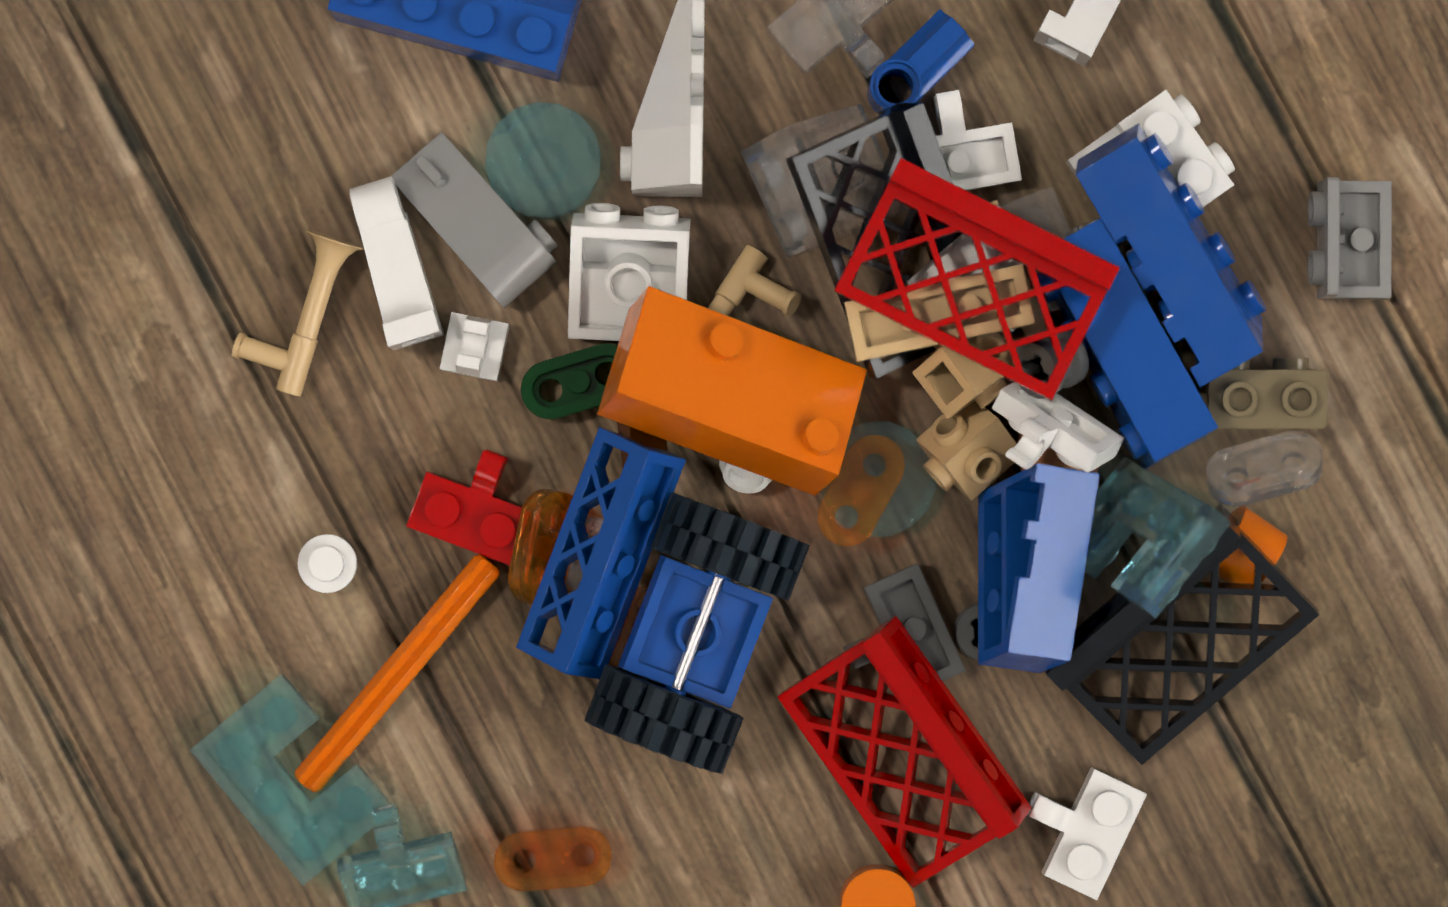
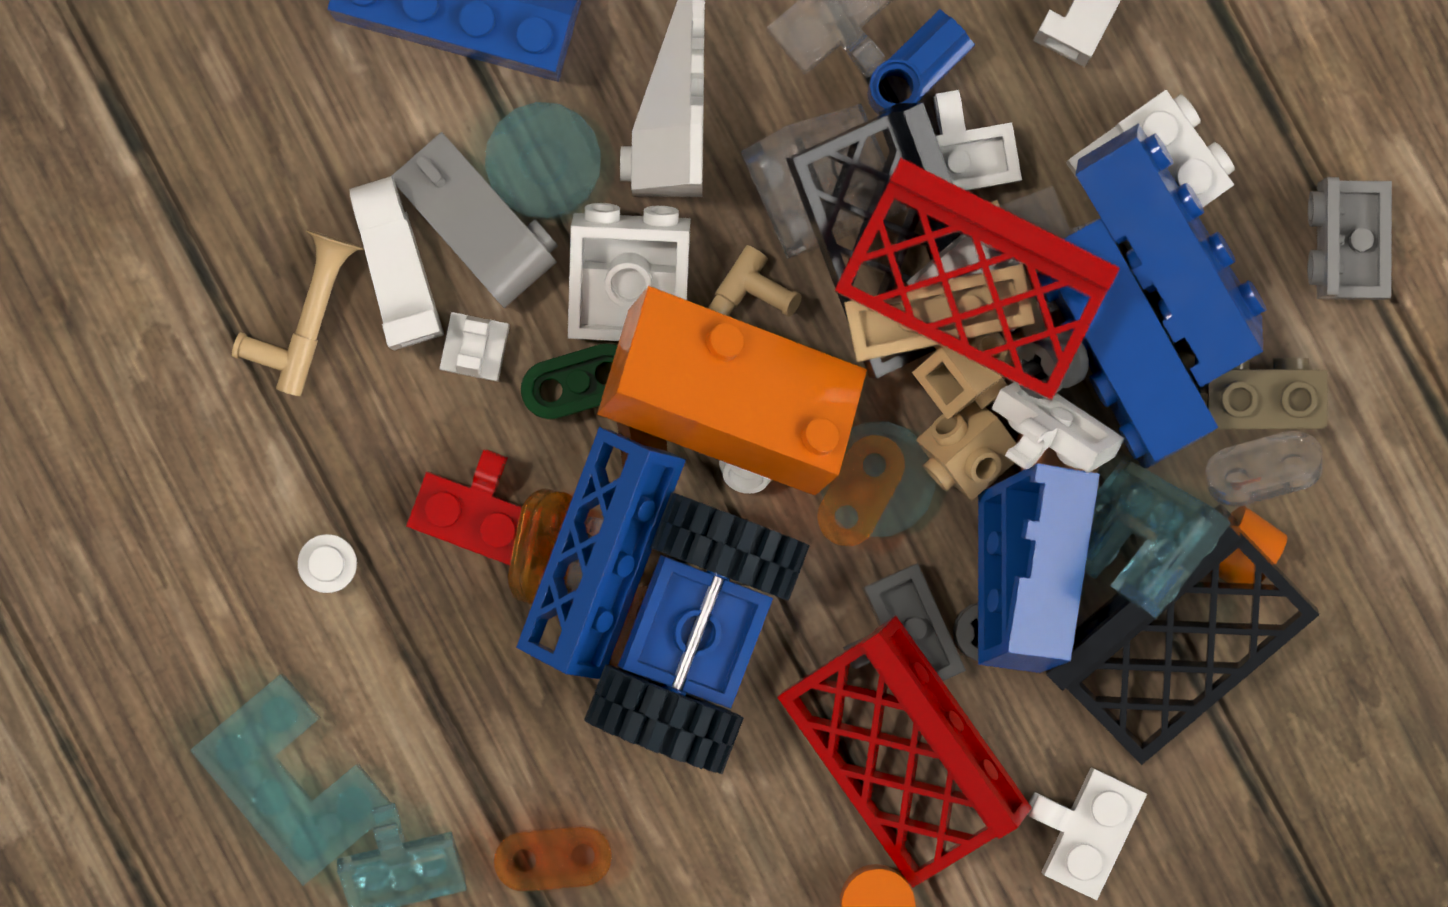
(397, 673): orange axle -> none

